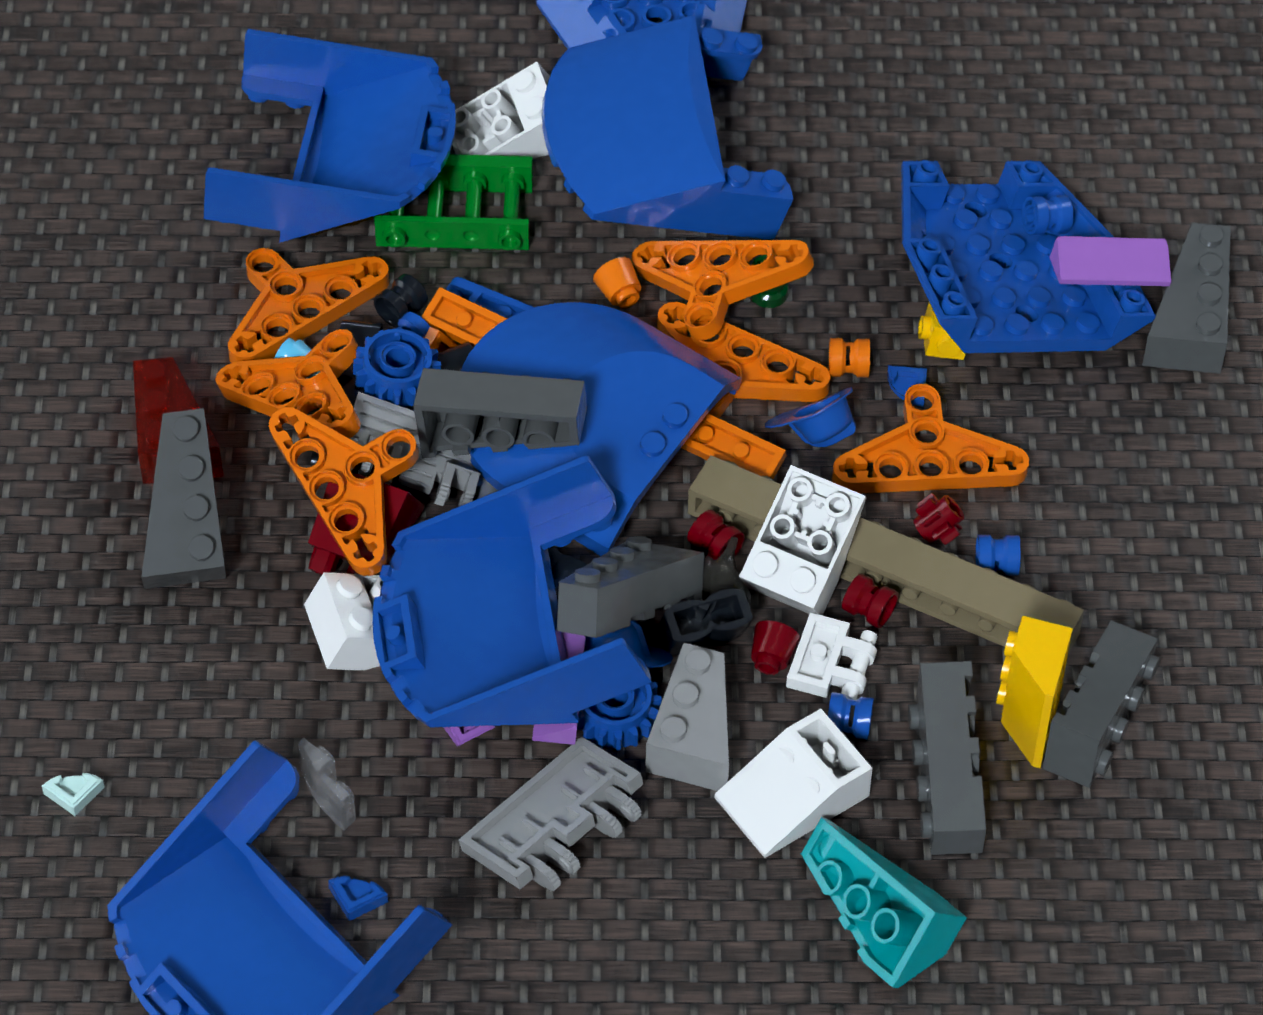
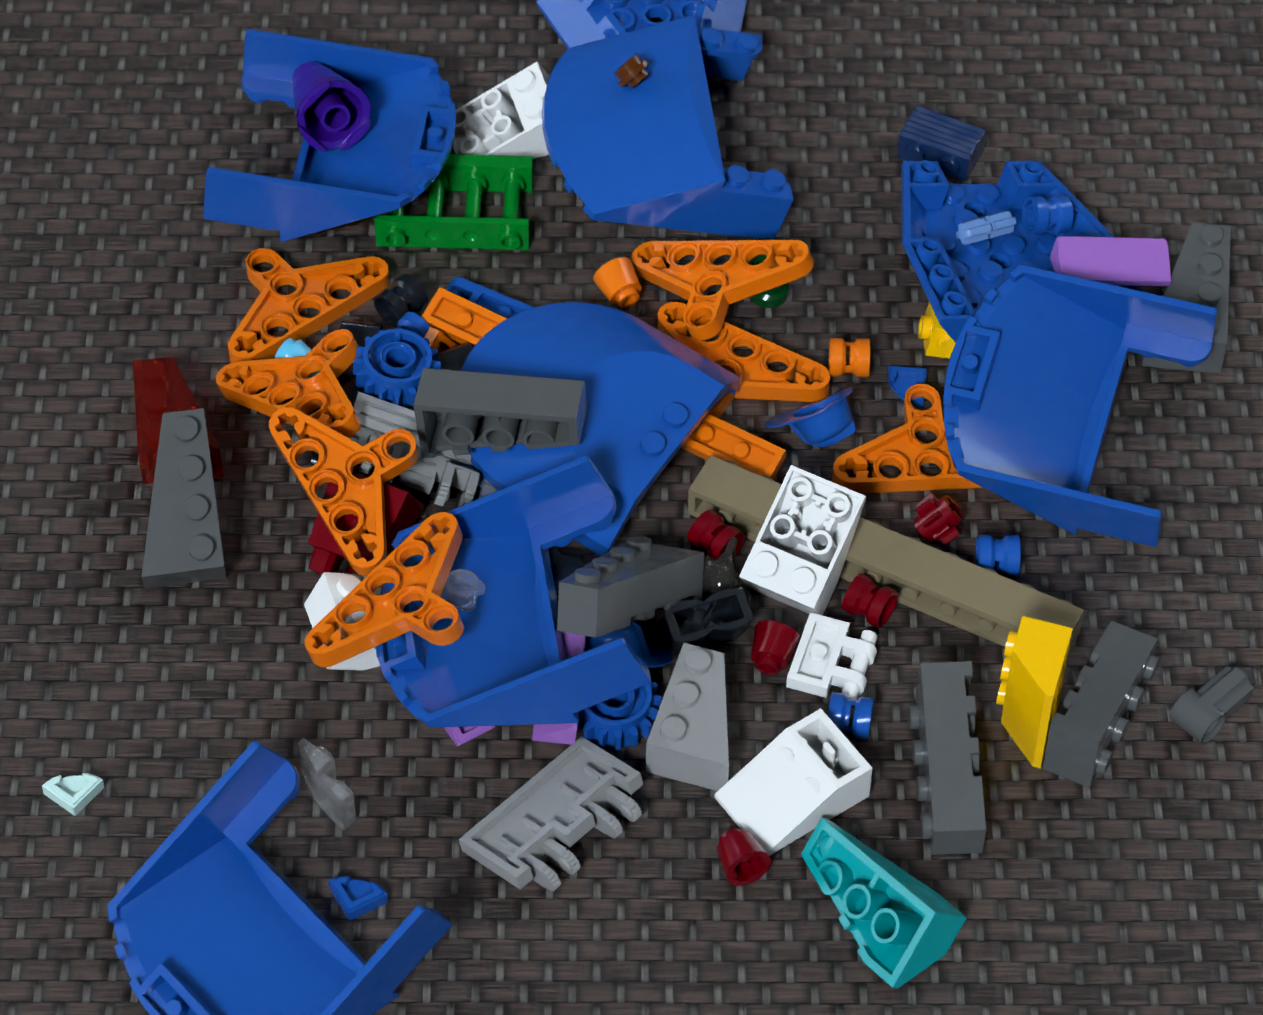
(329, 107): none -> dark purple cone
(384, 613): none -> orange beam
(463, 589): none -> clear plate
(632, 71): none -> reddish brown plate
(742, 857): none -> dark red hat
(941, 139): none -> dark blue brick
(986, 227): none -> medium blue piece
(1040, 383): none -> blue windscreen
(1206, 710): none -> dark grey piece

